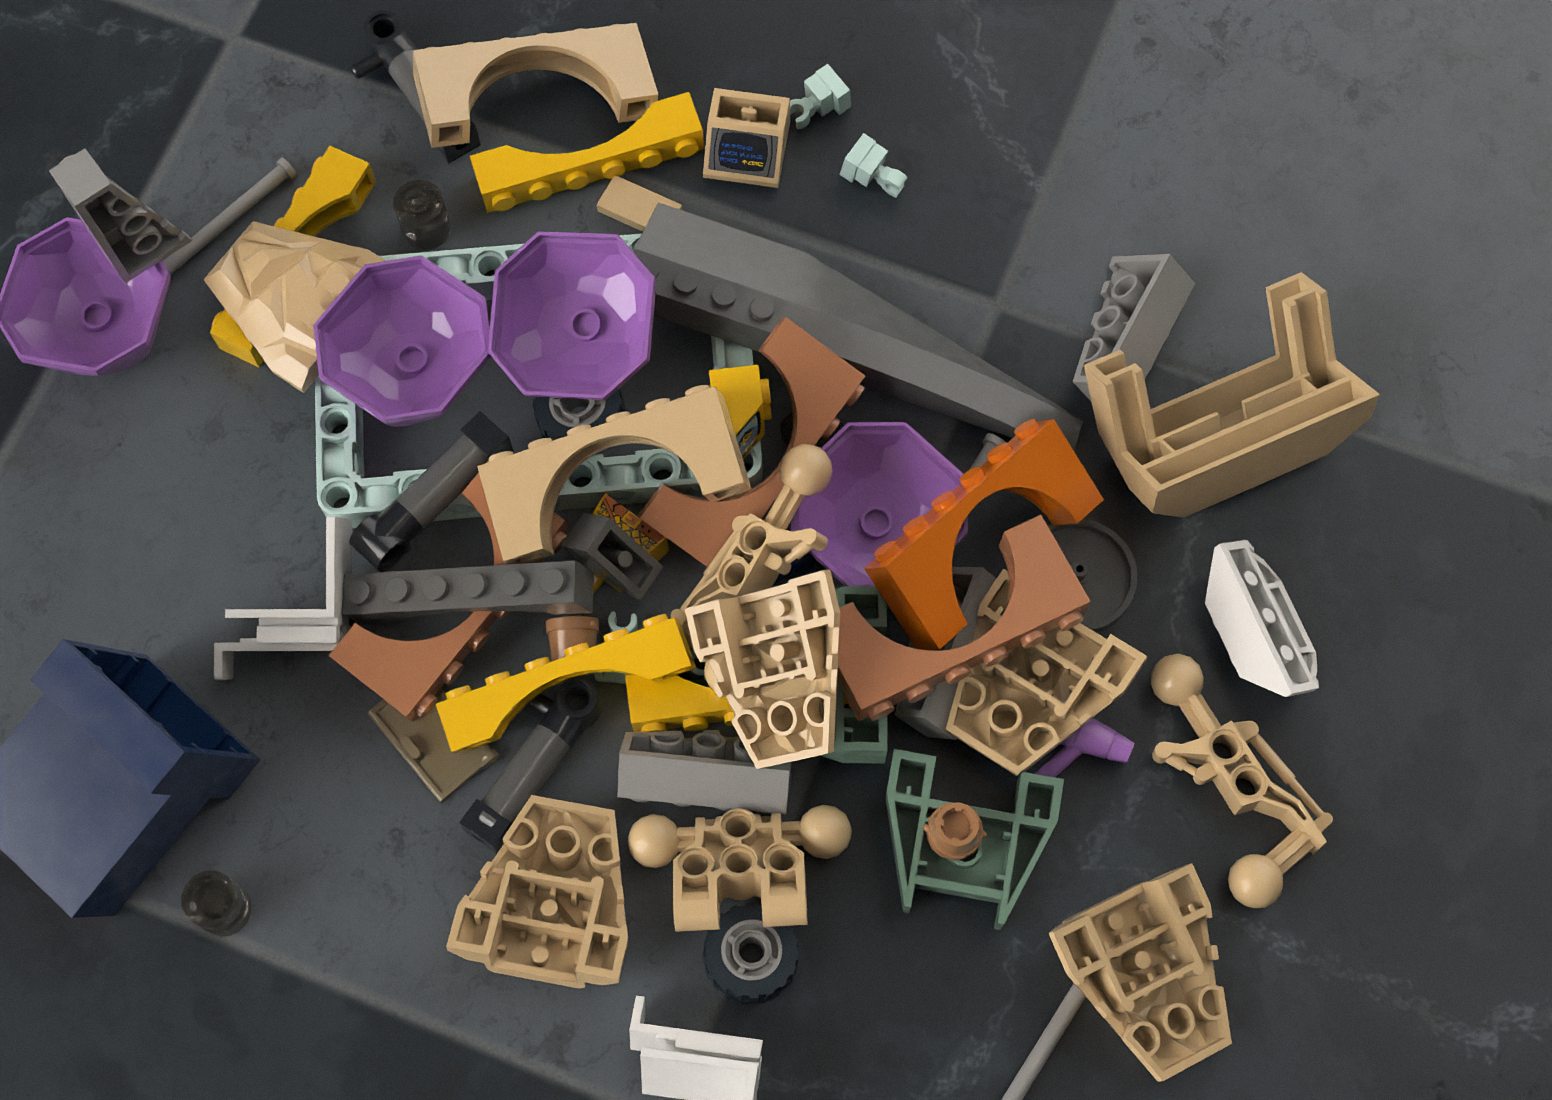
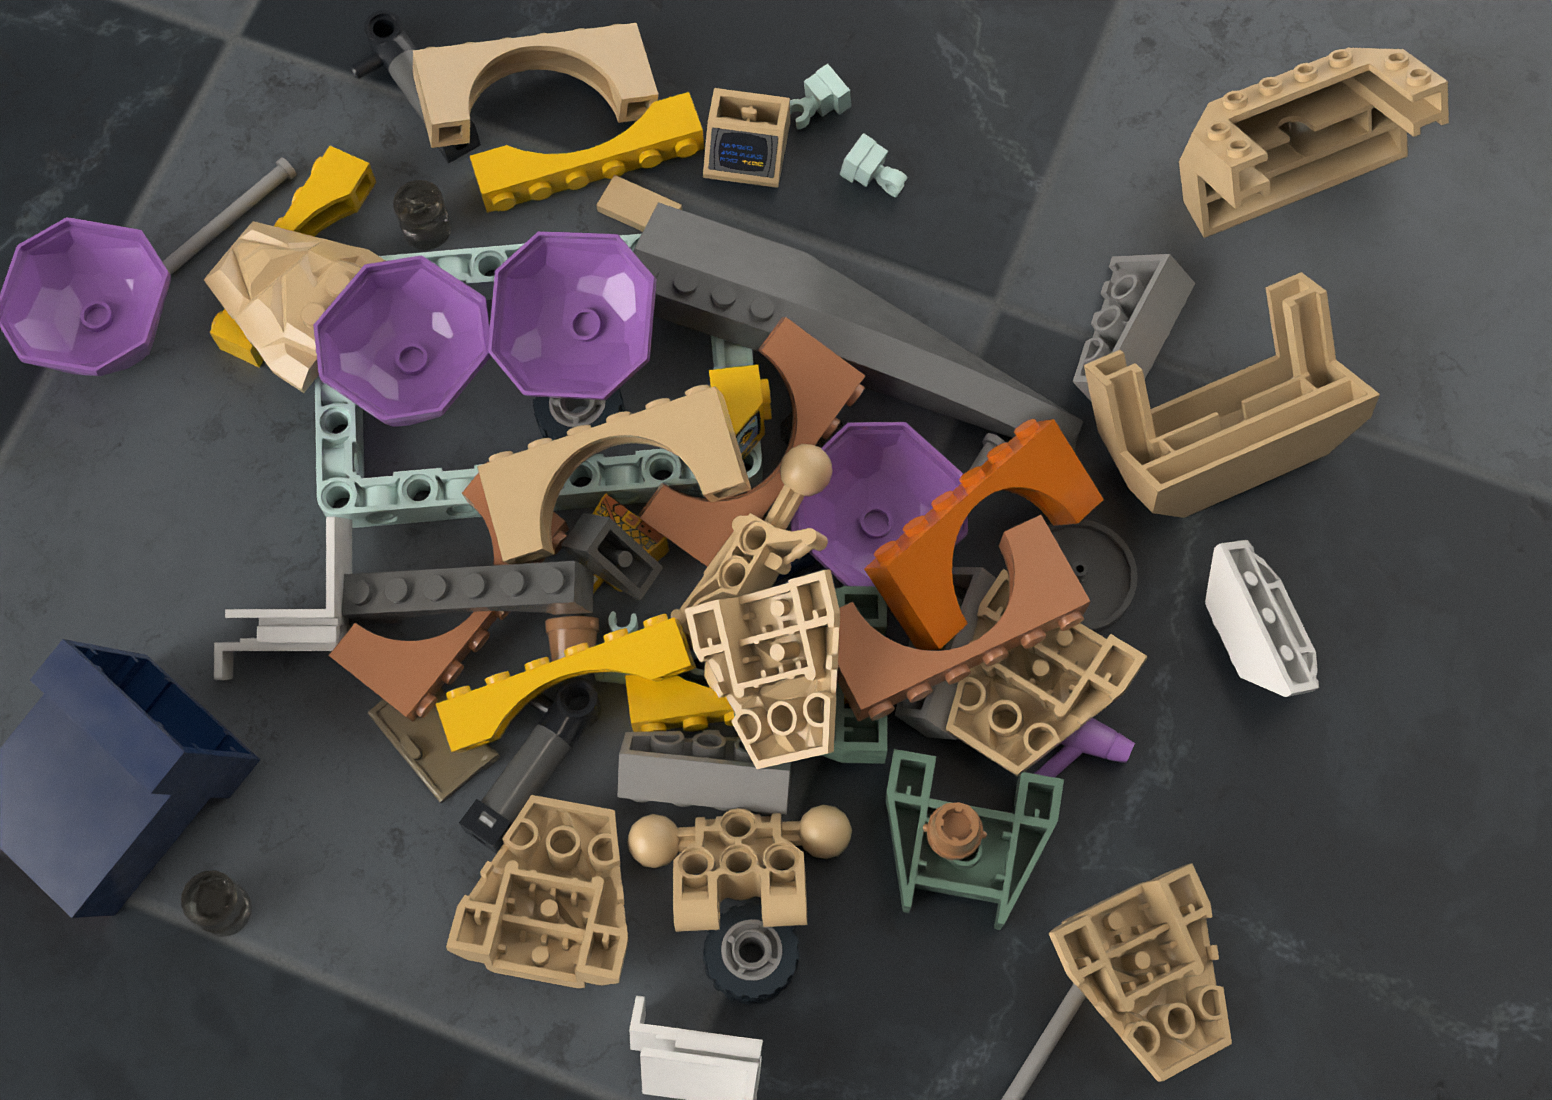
(120, 224): light grey wedge -> none
(387, 536): piece -> none
(1253, 878): tan piece -> none
(1306, 133): none -> tan wedge

